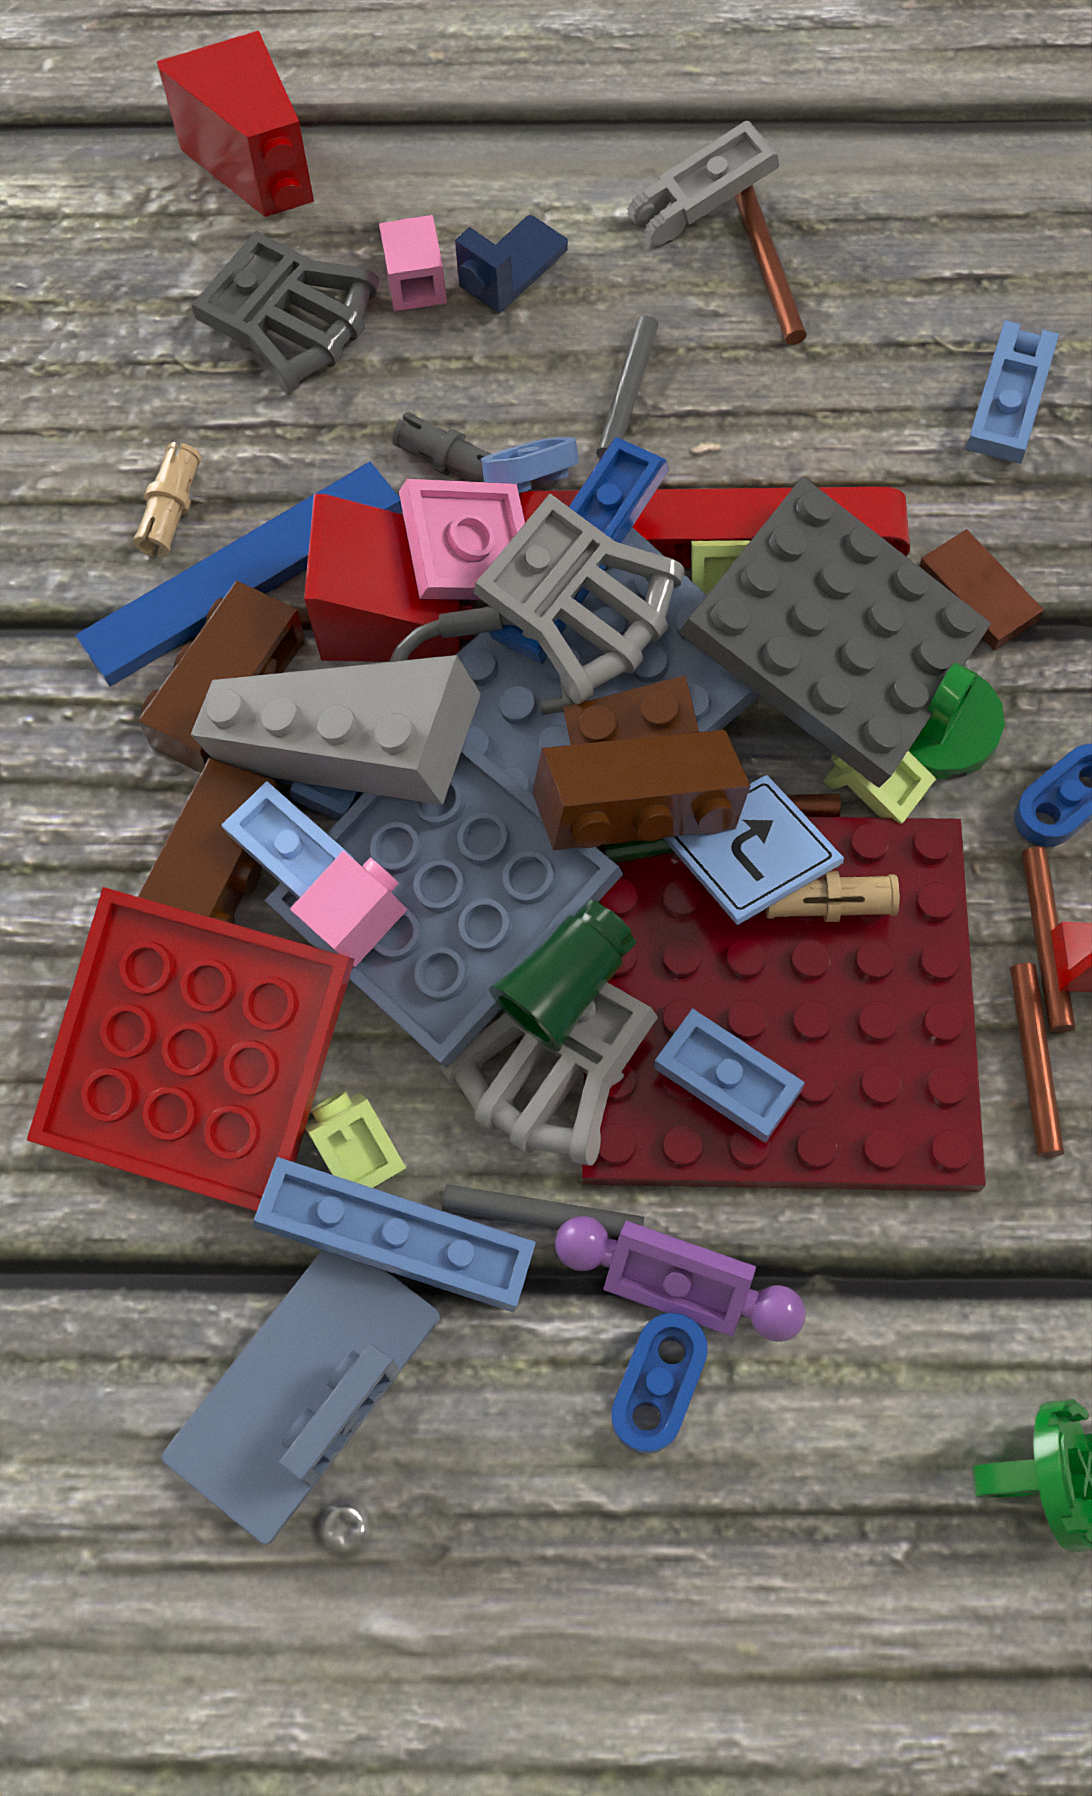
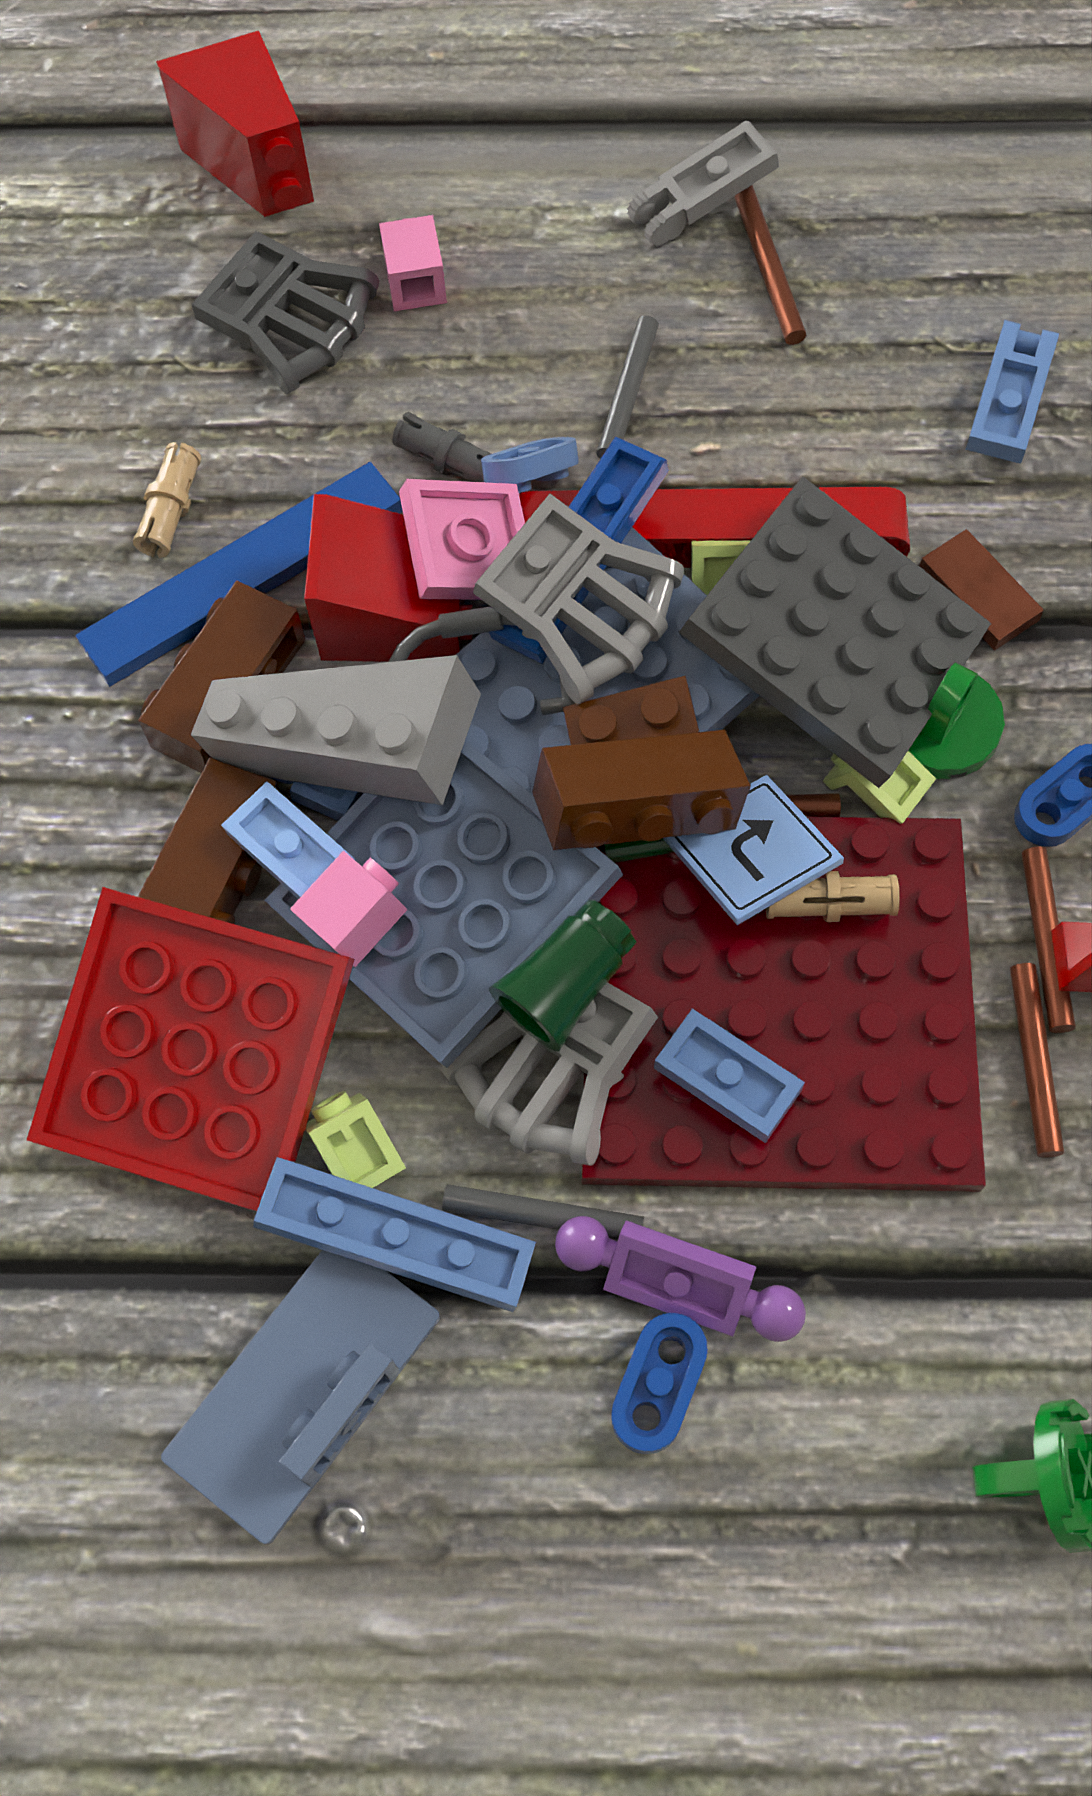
(506, 269): dark blue bracket -> none

